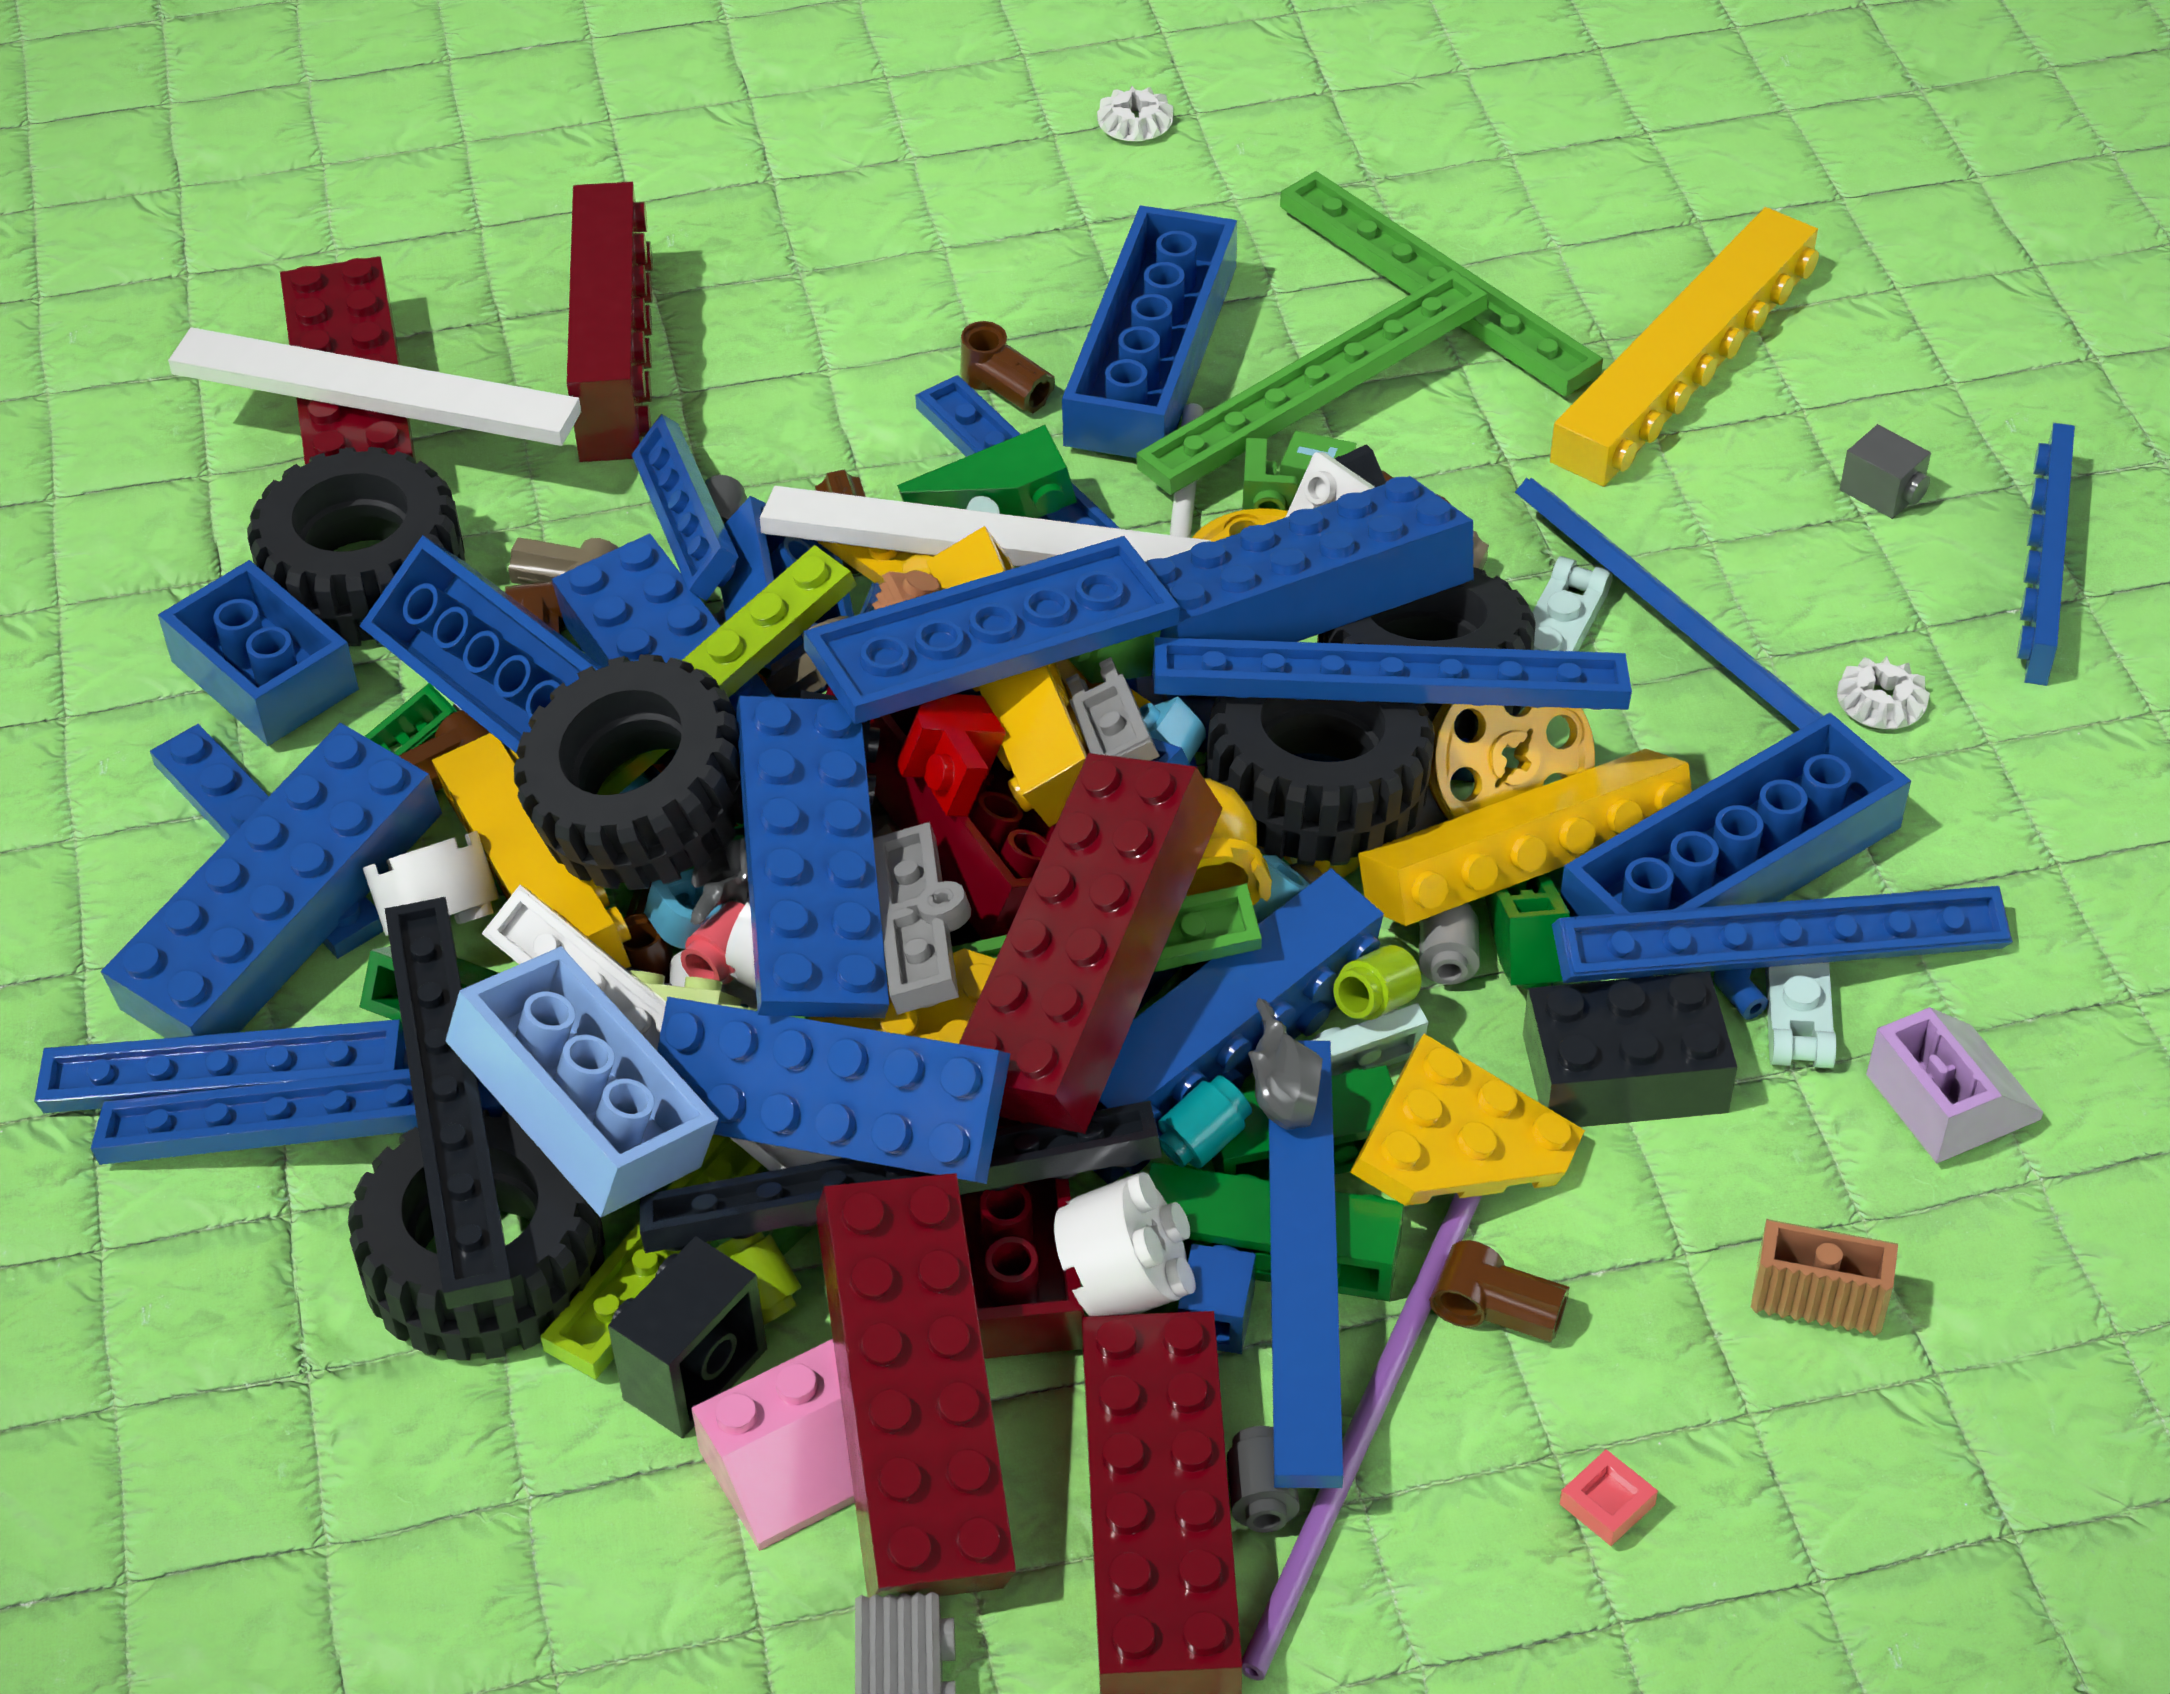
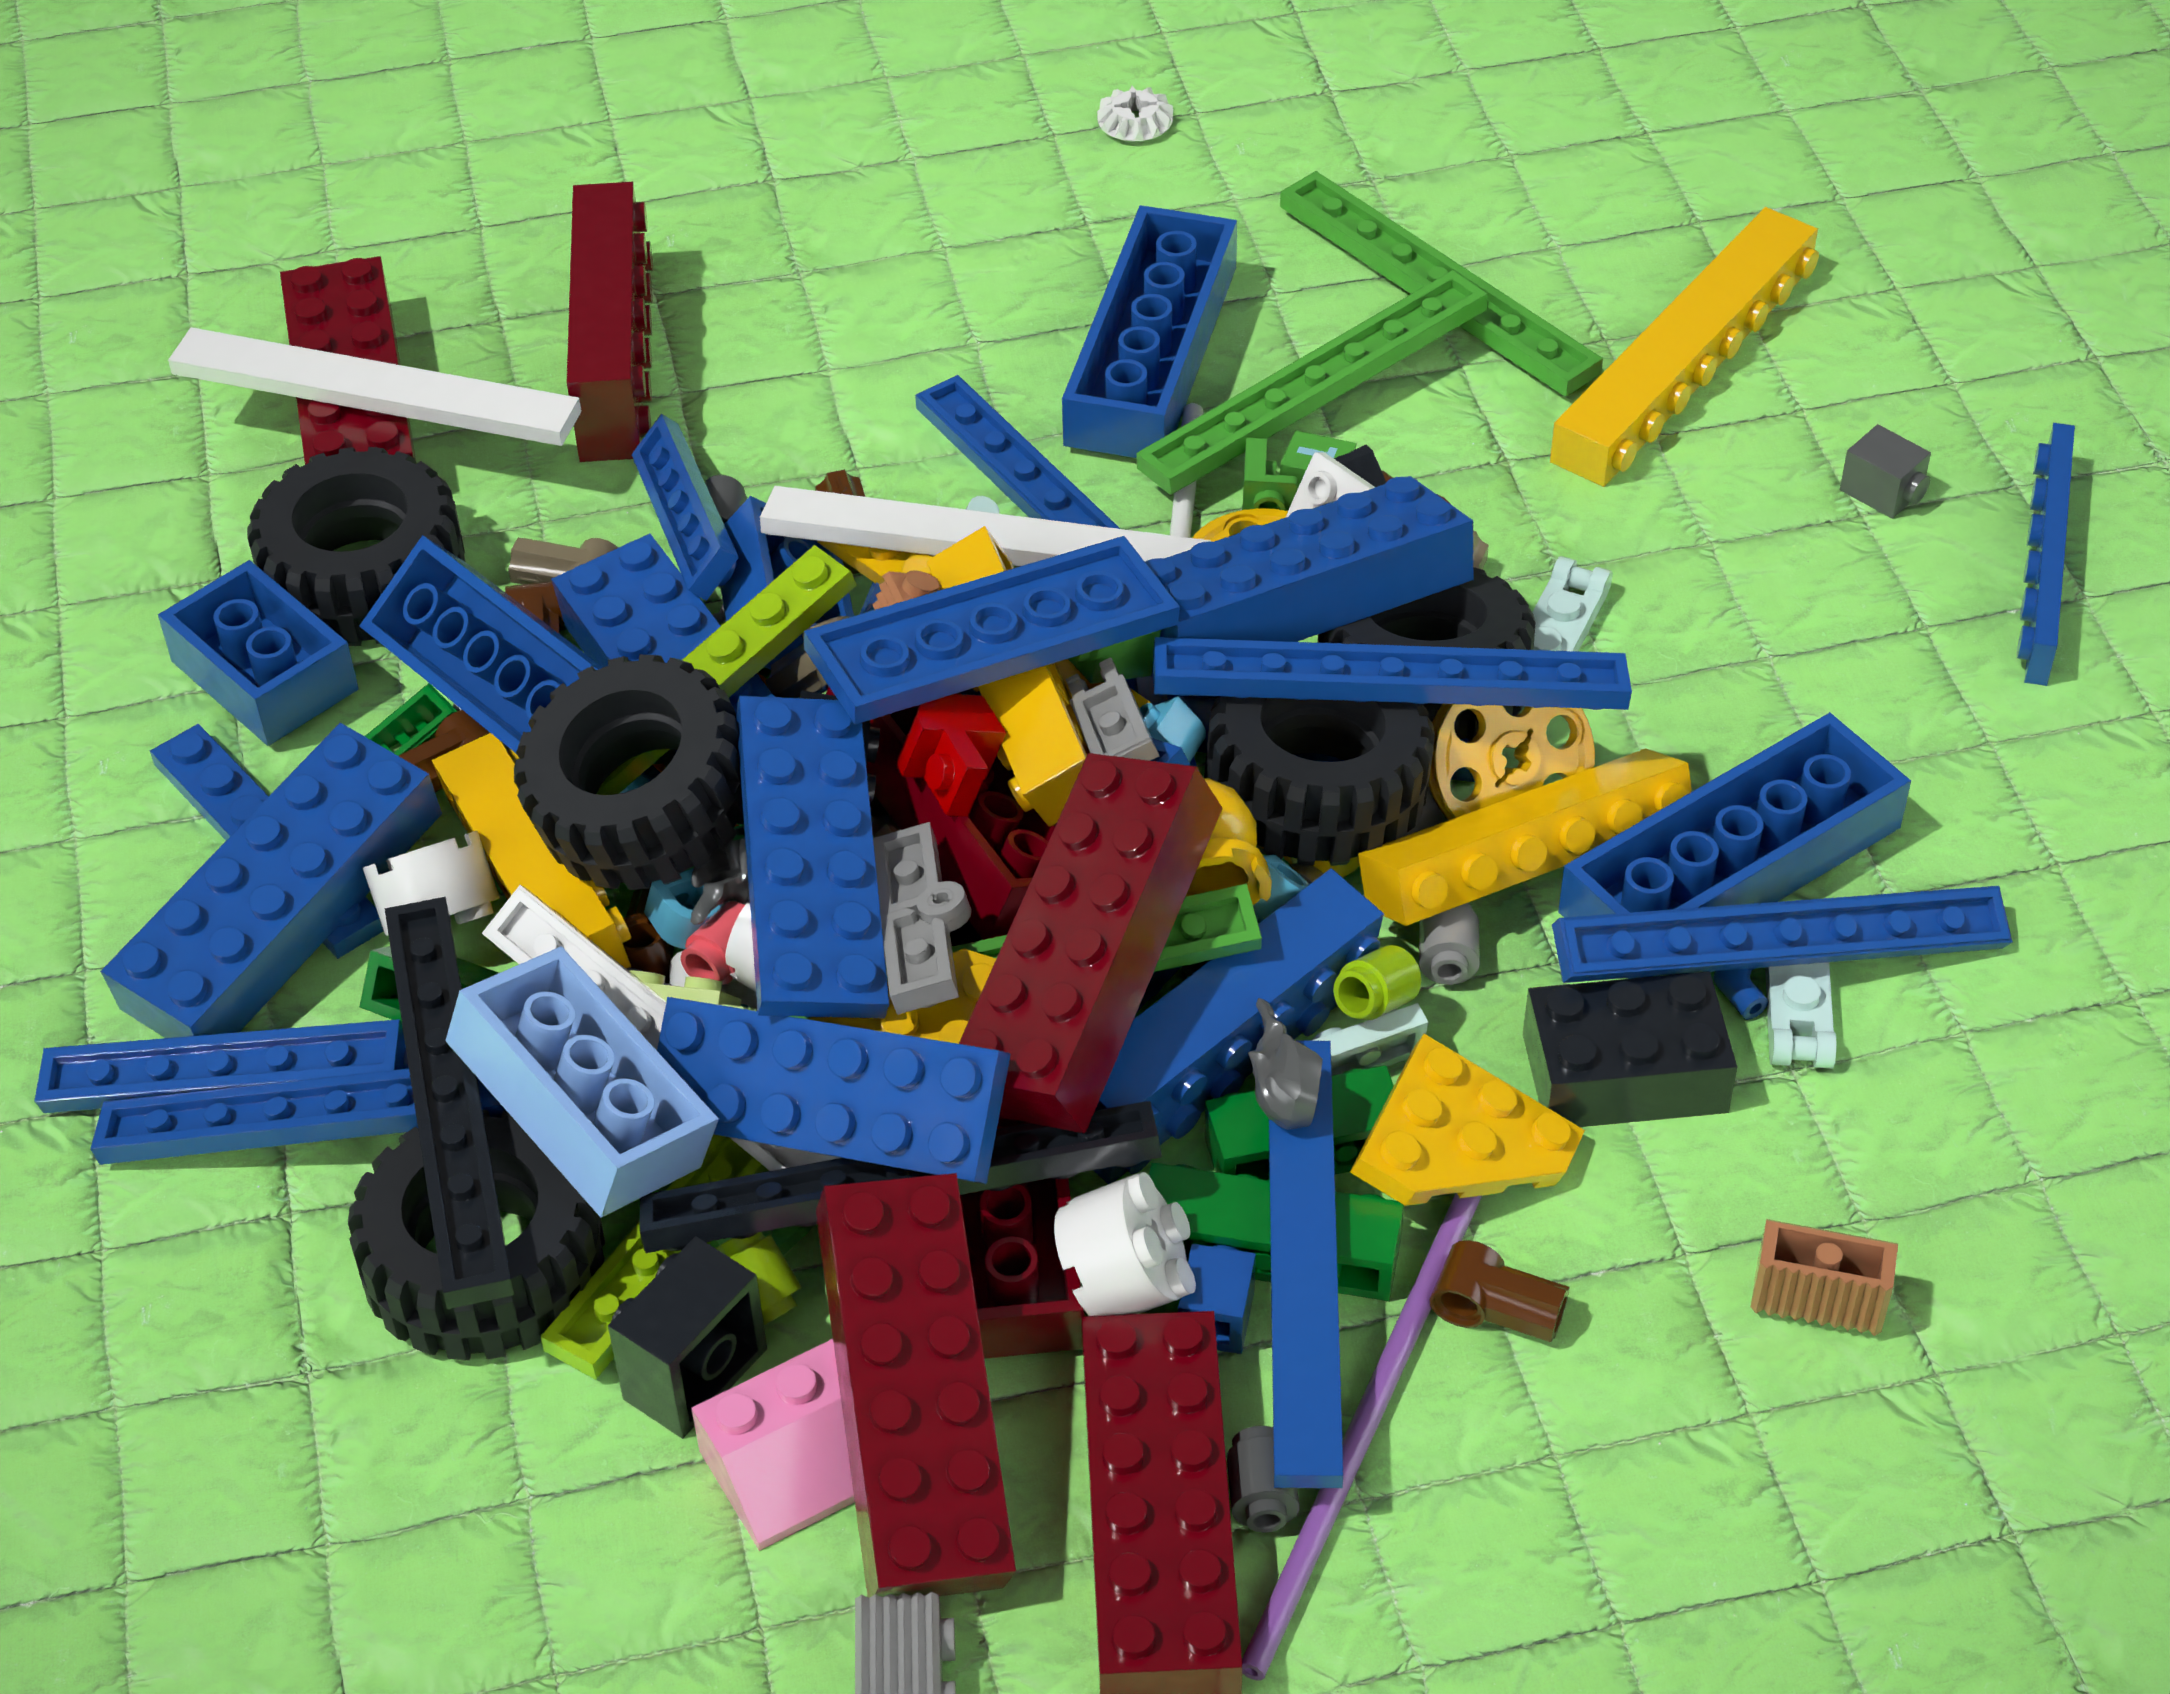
(995, 365): reddish brown piece -> none
(1018, 474): green slope -> none
(1203, 1122): teal brick -> none
(1524, 931): green slope -> none
(1608, 1497): coral plate -> none
(1669, 604): blue tile -> none
(1876, 707): white gear -> none
(1947, 1084): slope -> none

